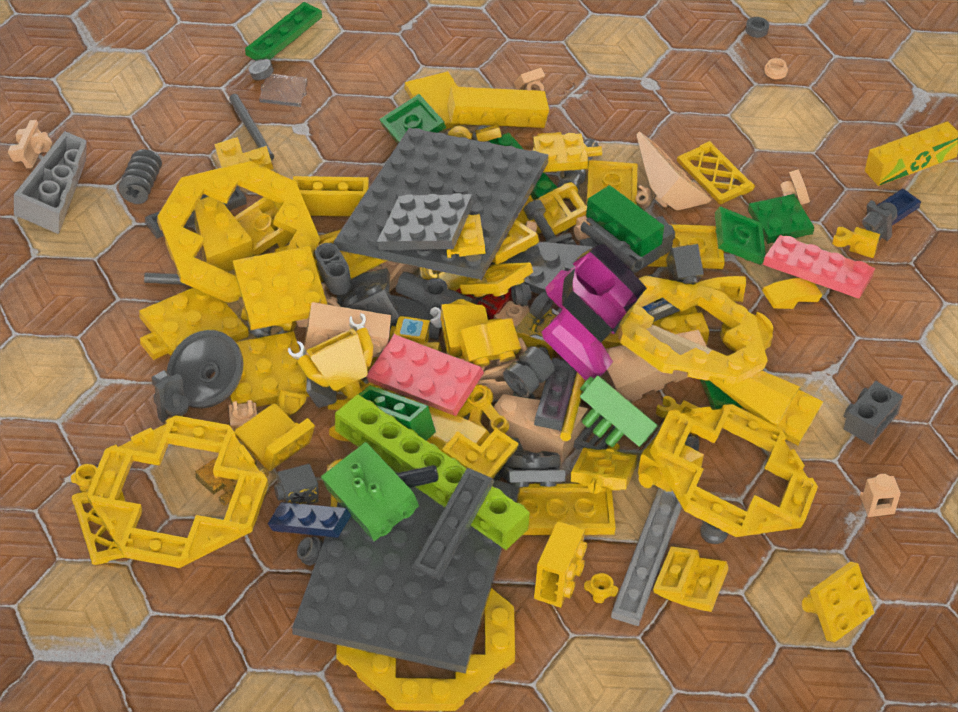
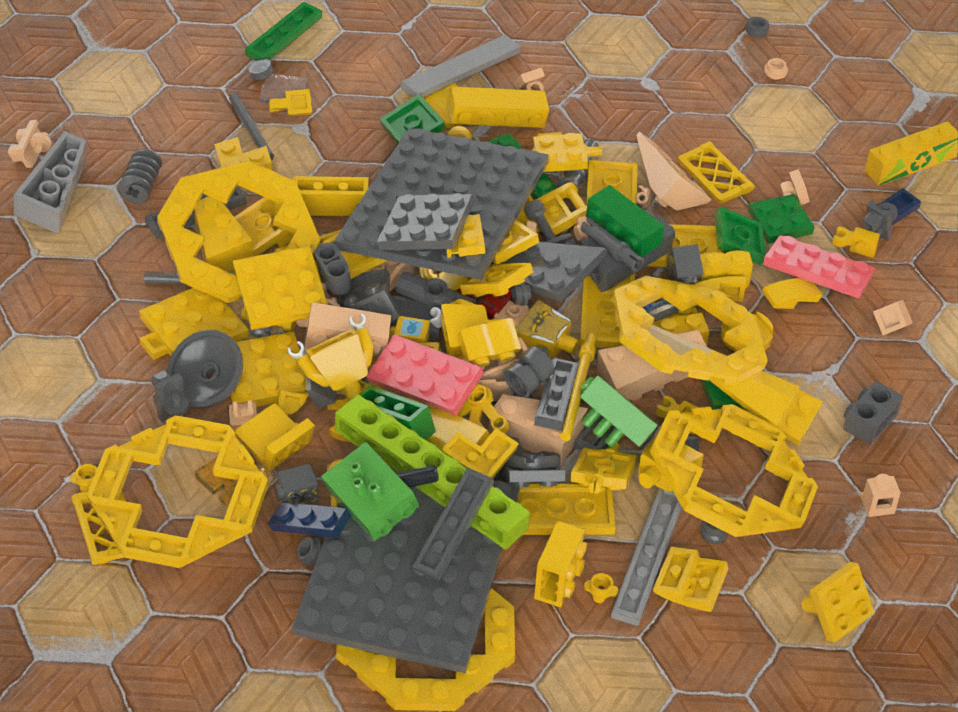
(295, 102): none -> yellow plate
(461, 67): none -> light grey tile
(488, 133): yellow tile -> none
(541, 305): dark grey tile -> none
(594, 303): dark pink piece -> none
(728, 264): none -> yellow brick
(892, 317): none -> light nougat panel

